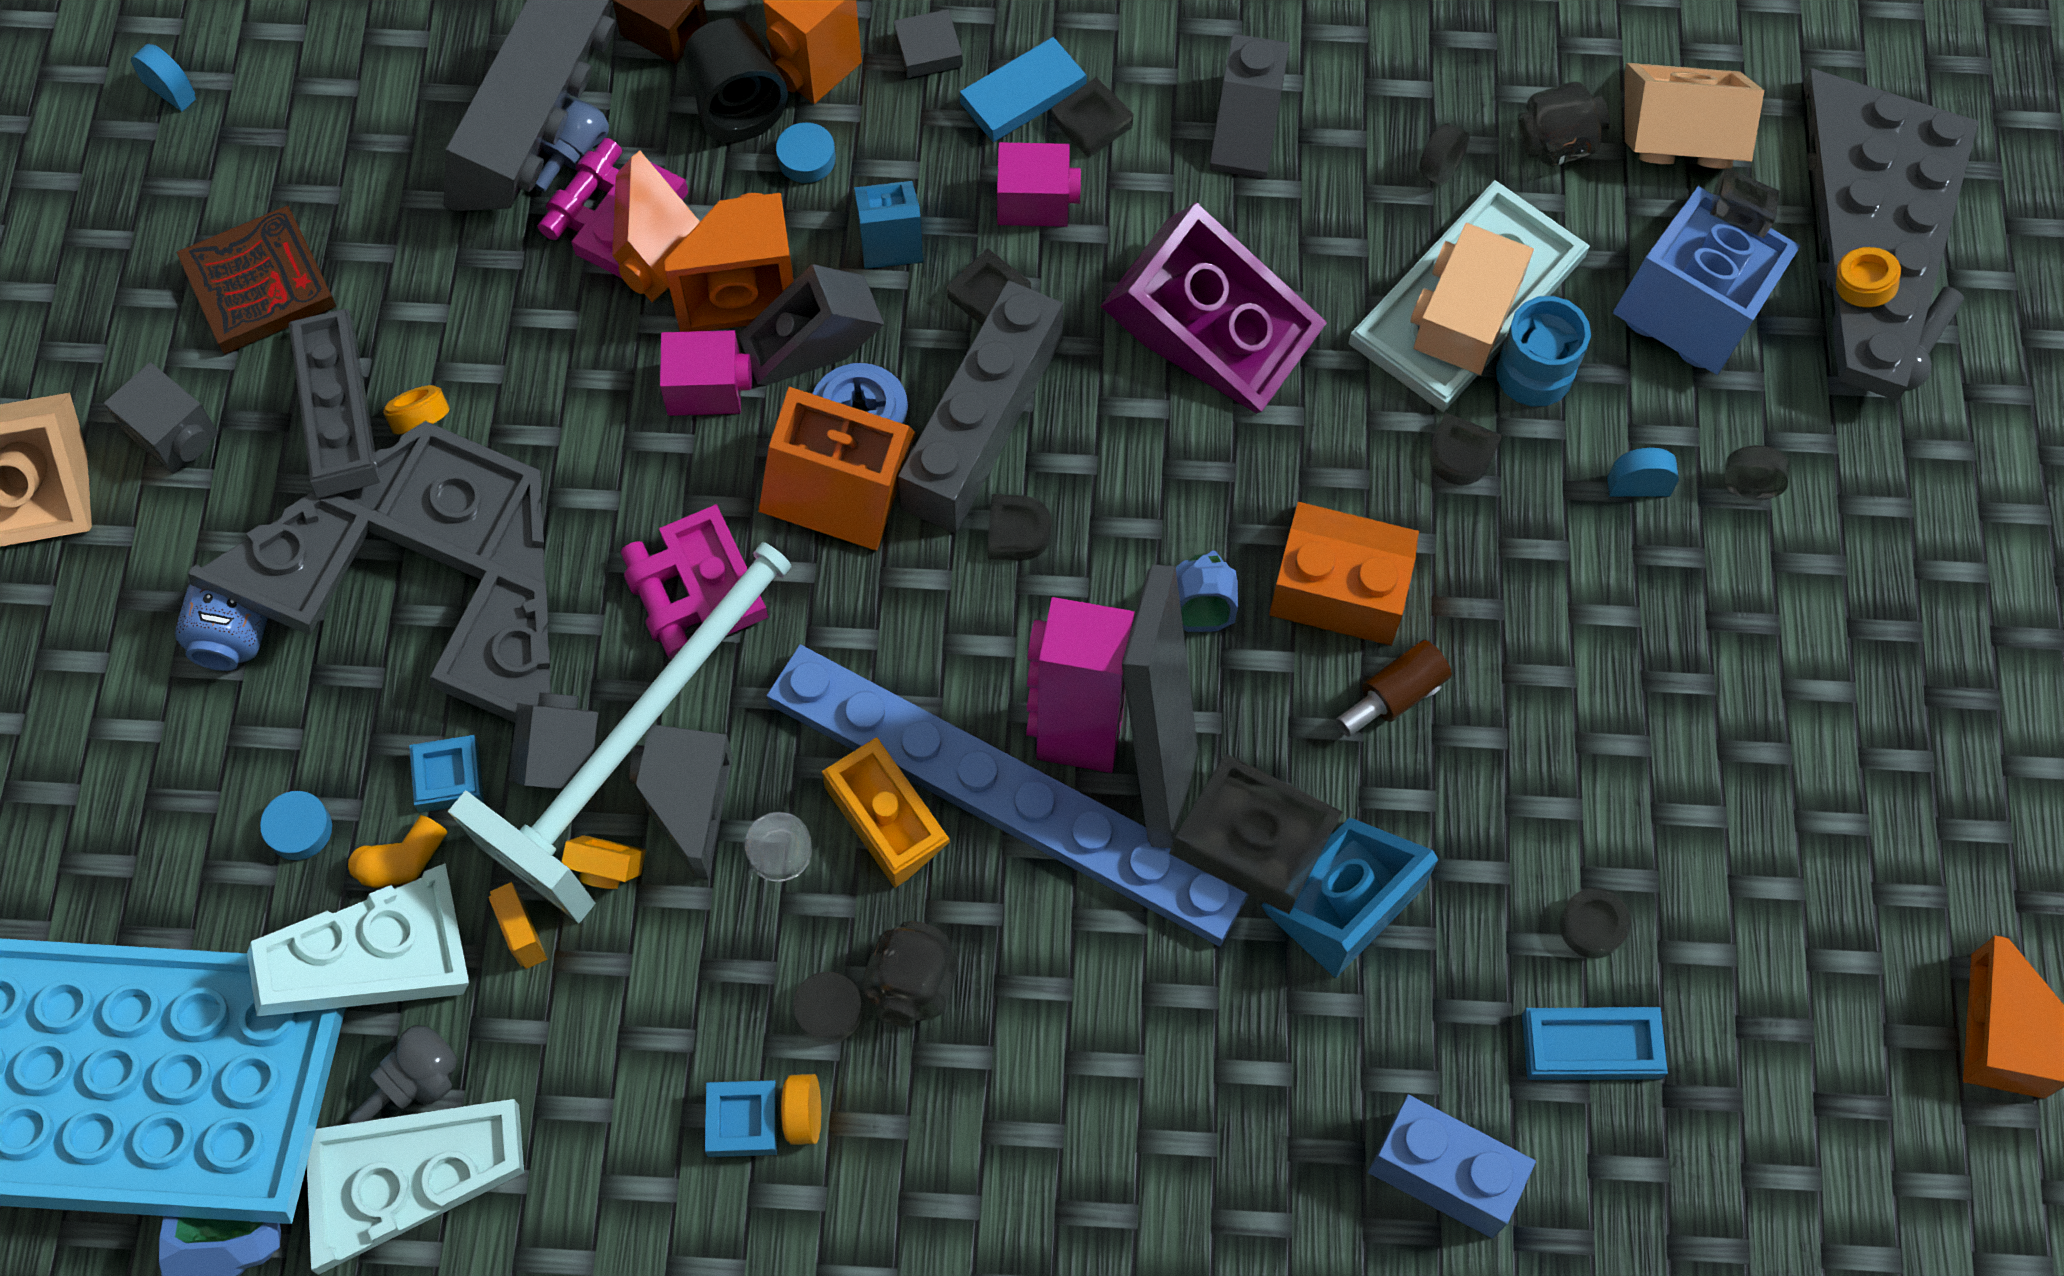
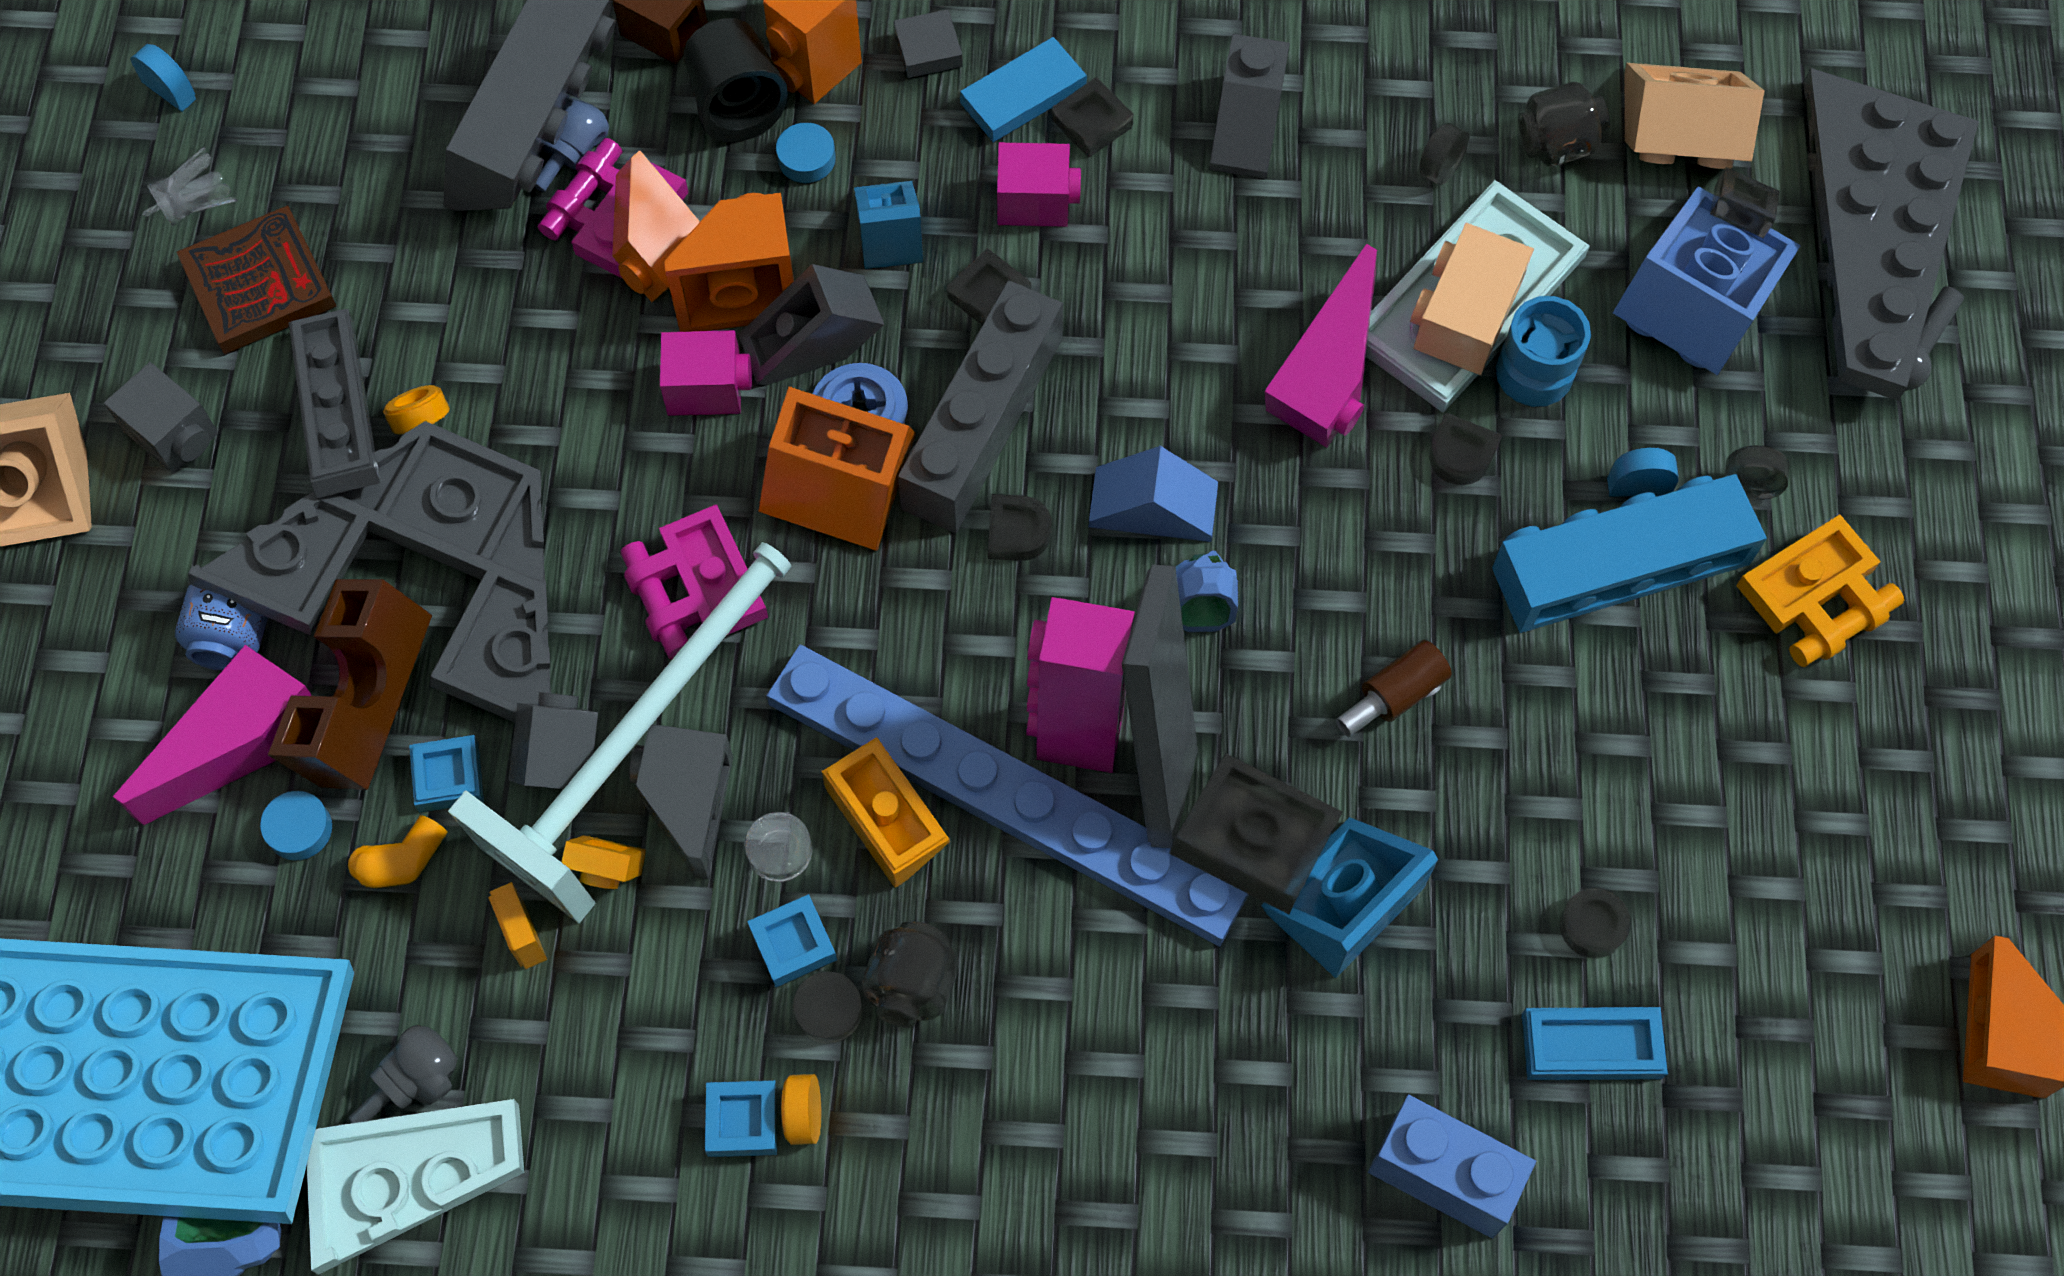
(182, 195): none -> clear piece
(215, 740): none -> dark pink slope
(374, 952): light aqua wing -> none
(376, 644): none -> reddish brown arch
(792, 940): none -> dark azure plate
(1154, 496): none -> medium blue slope
(1214, 309): magenta slope -> none
(1324, 373): none -> dark pink slope
(1345, 573): orange slope -> none
(1627, 551): none -> dark azure brick
(1809, 574): none -> light orange plate
(1868, 277): light orange tile -> none

